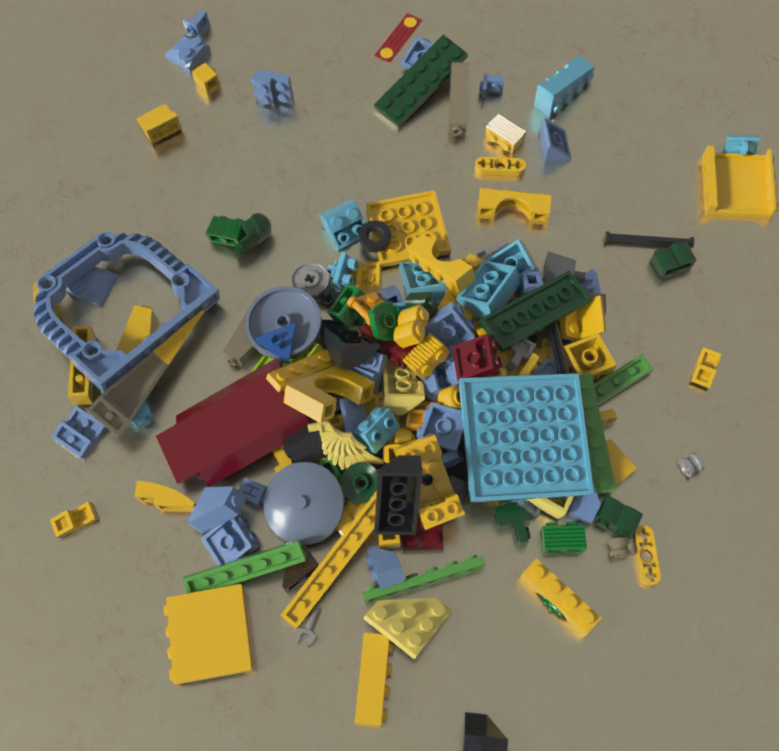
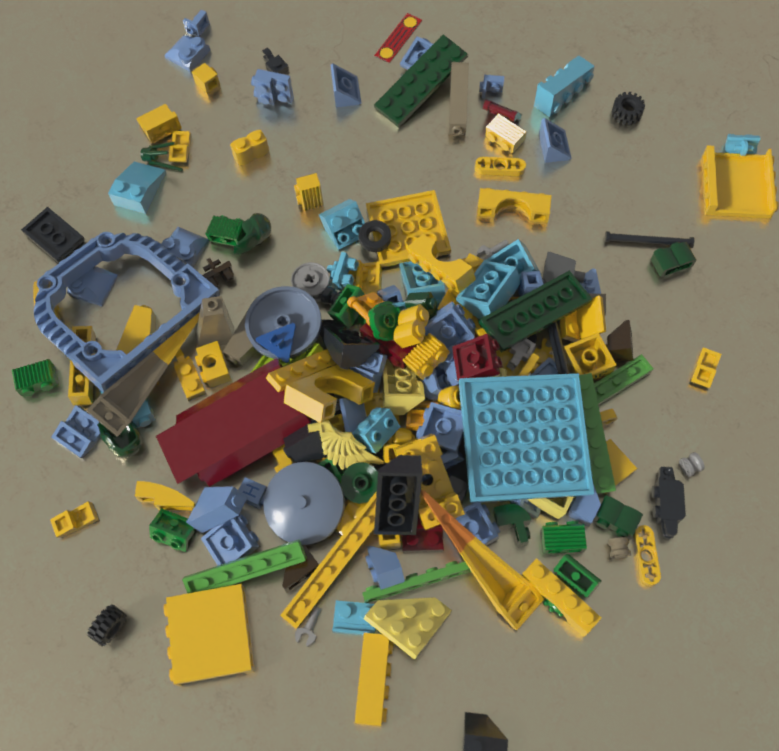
(35, 377): none -> green brick
(53, 234): none -> black plate
(107, 625): none -> black tyre
(124, 445): none -> dark green hair
(136, 187): none -> medium azure slope
(151, 154): none -> dark green plant
(171, 530): none -> green bracket
(180, 151): none -> yellow slope
(186, 245): none -> medium blue slope
(188, 376): none -> yellow hinge
(210, 354): none -> yellow brick
(214, 322): none -> dark tan slope
(224, 270): none -> dark brown hips
(249, 147): none -> yellow brick
(274, 64): none -> black plate
(308, 191): none -> yellow brick
(345, 87): none -> medium blue slope
(350, 618): none -> medium azure plate
(478, 523): none -> medium blue plate
(496, 109): none -> dark red plate
(506, 588): none -> yellow plate
(577, 575): none -> green brick
(620, 343): none -> dark brown slope
(628, 100): none -> black tyre
(669, 502): none -> black hinge

